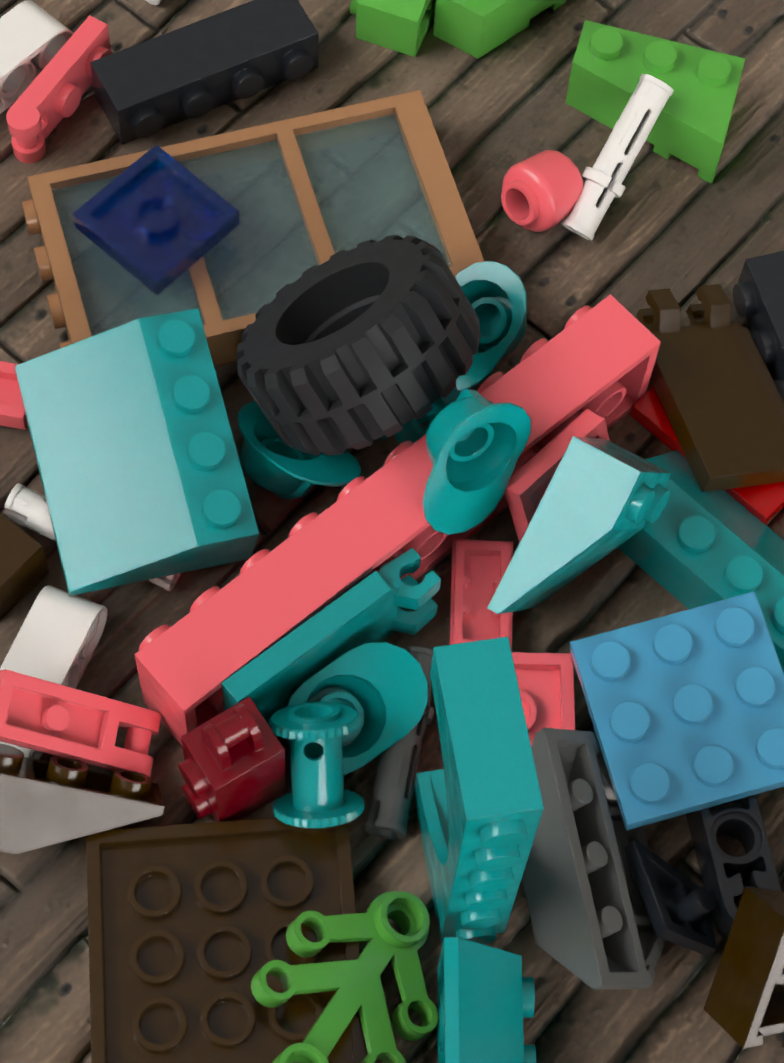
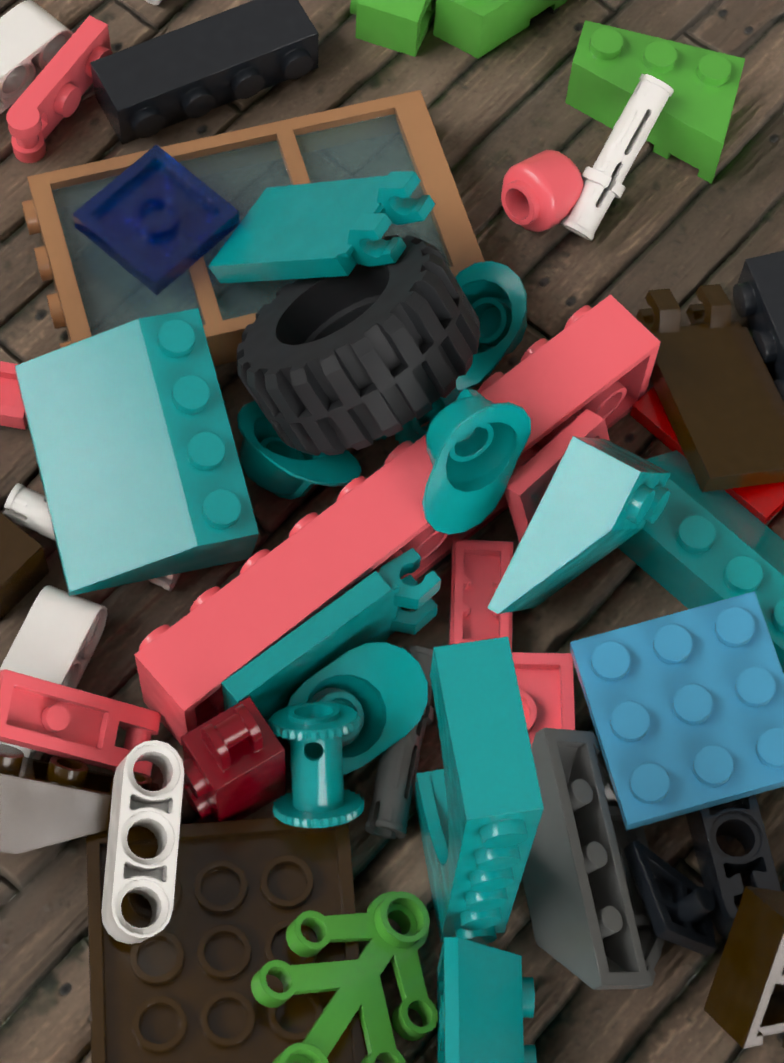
(161, 815): none -> white beam
(321, 229): none -> teal tile

